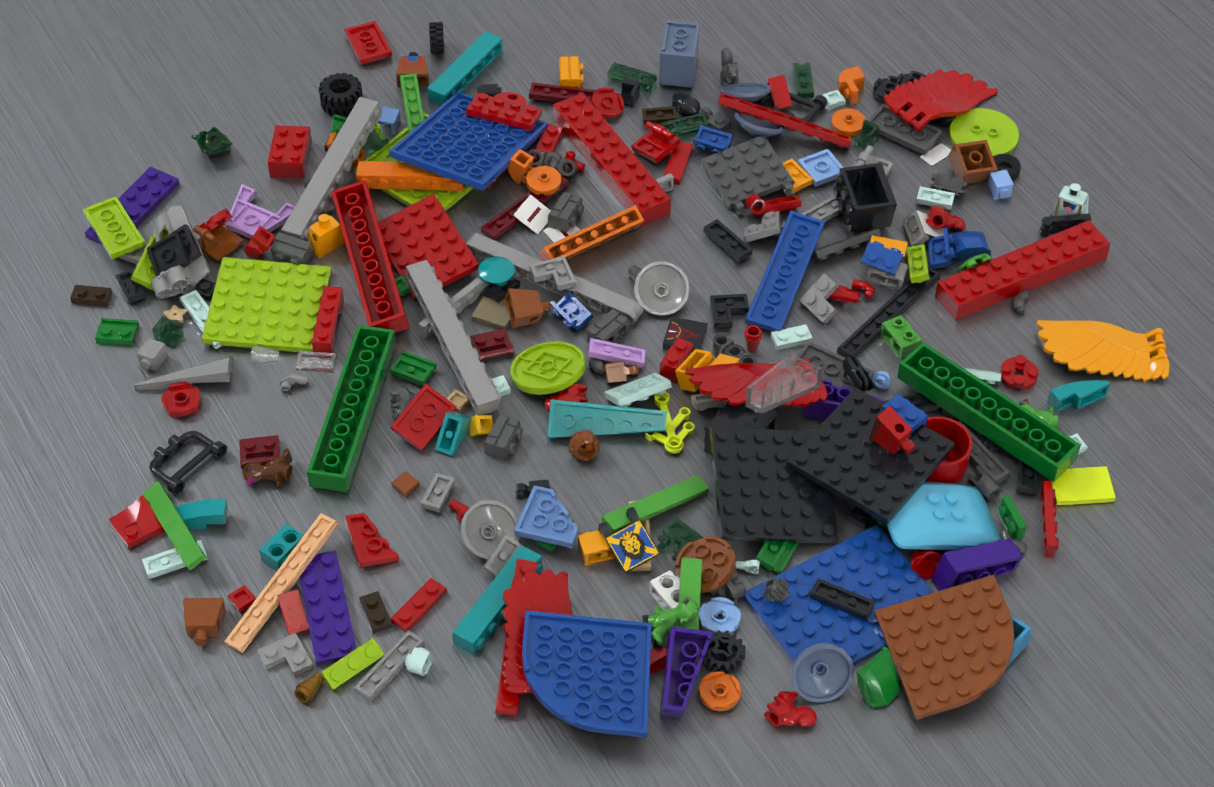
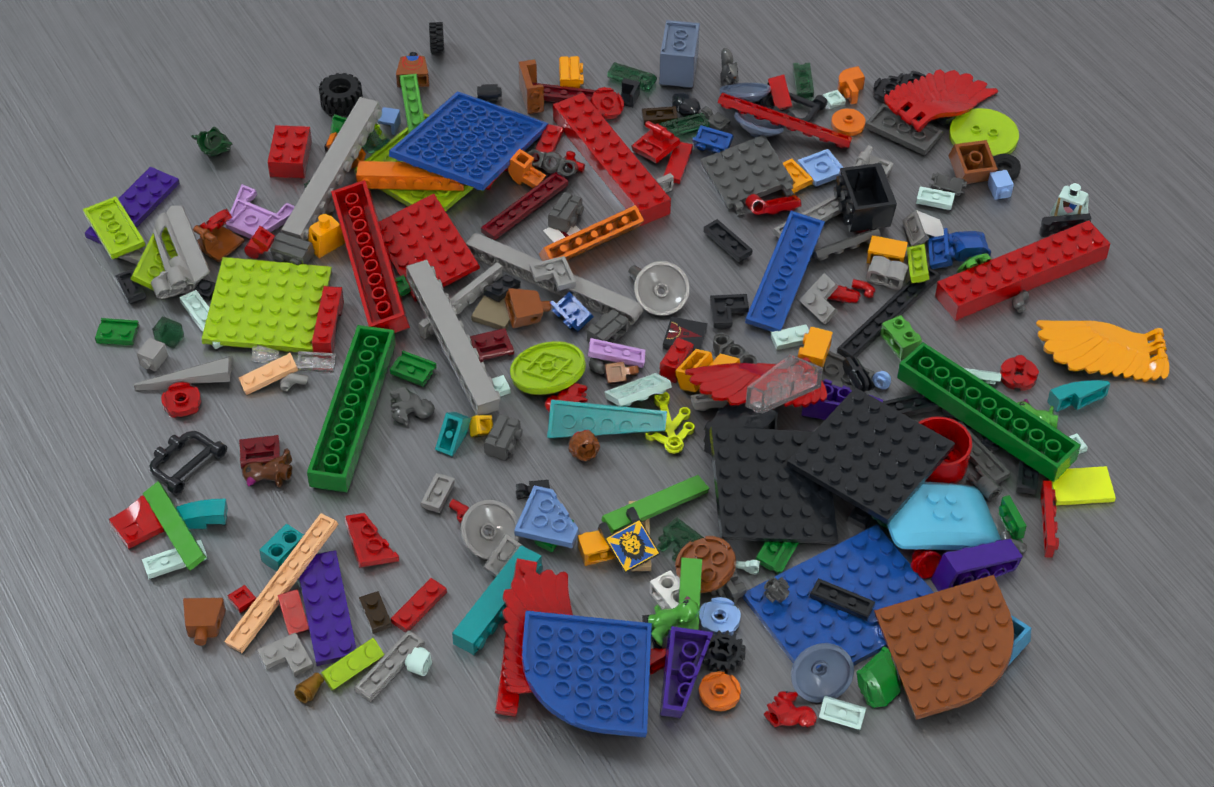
(91, 295): dark brown plate -> none
(168, 253): black tile -> none
(171, 314): tan plate -> none
(189, 242): black plate -> none
(268, 374): none -> light nougat plate
(368, 42): red plate -> none
(405, 484): dark orange tile -> none
(422, 417): red plate -> none
(458, 399): tan tile -> none
(465, 68): teal brick -> none
(496, 270): teal dish -> none
(506, 109): red plate -> none
(532, 94): none -> dark orange panel
(533, 214): white sticker -> none
(543, 180): orange plate -> none
(752, 338): red cone -> none
(770, 226): light grey plate -> none
(816, 346): none -> light orange brick
(842, 712): none -> light aqua plate
(868, 135): clear green panel -> none
(882, 258): blue bracket -> none
(892, 432): red torso -> none
(910, 414): blue bracket -> none
(936, 154): white sticker -> none
(941, 219): red animal -> none

